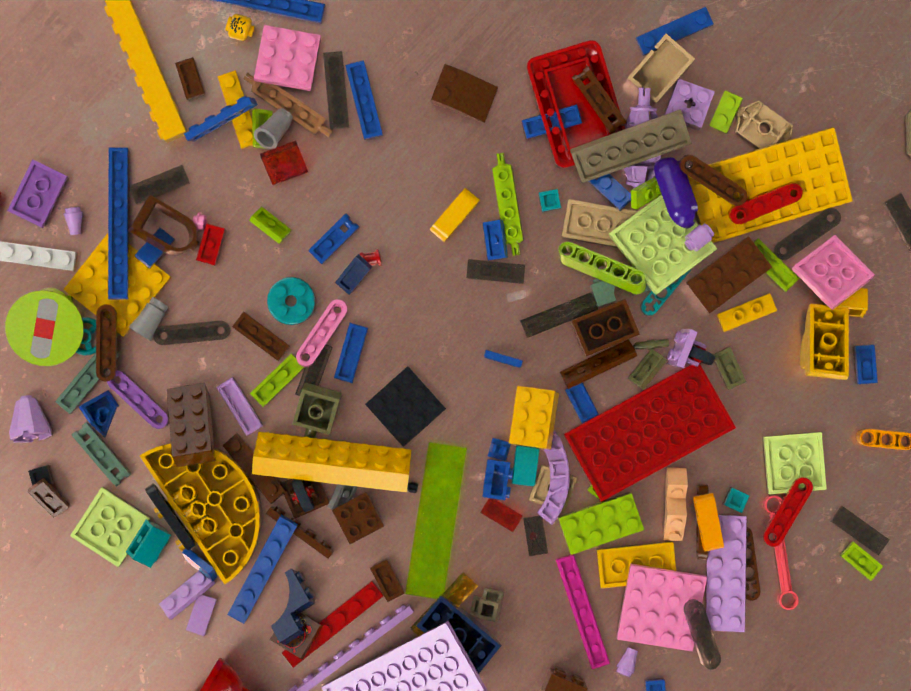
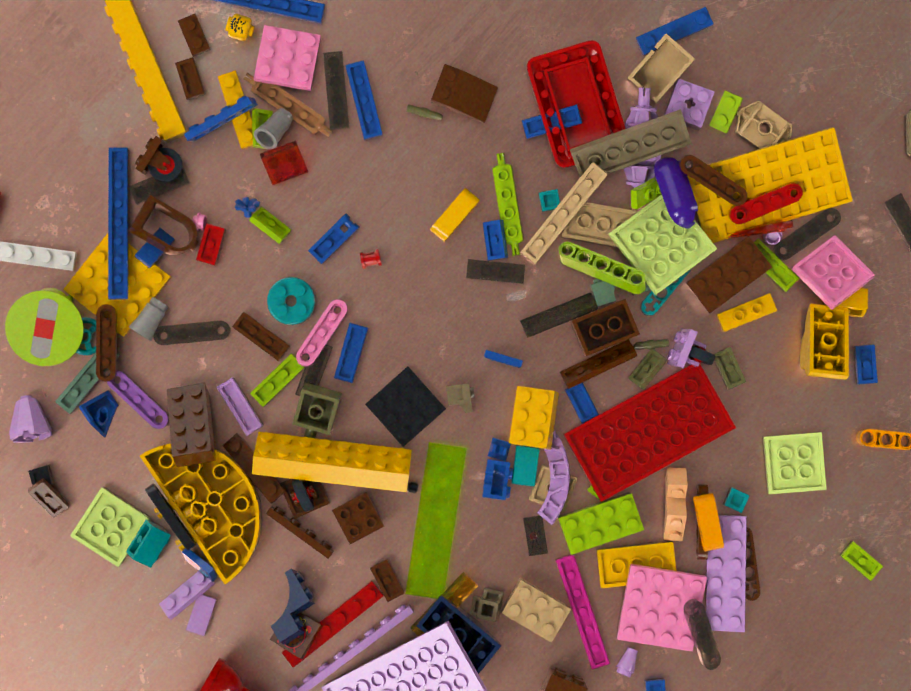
(37, 193): medium lavender plate -> none
(74, 219): lavender cone -> none
(101, 454): sand green plate -> none
(161, 162): none -> plate
(194, 35): none -> reddish brown plate
(247, 206): none -> blue plant
(262, 569): blue plate -> none
(341, 495): light grey plate -> none
(353, 274): dark blue tile -> none
(424, 112): none -> olive piece
(460, 395): none -> dark tan brick
(501, 514): clear red plate -> none
(535, 610): none -> tan brick
(564, 212): none -> tan plate
(599, 100): reddish brown plate -> none
(612, 191): blue plate -> none
(698, 237): lavender brick -> none
(772, 227): none -> clear red bar
(772, 238): none -> lavender plate
(782, 563): coral piece -> none
(787, 511): red plate -> none
(859, 530): clear smoke plate -> none

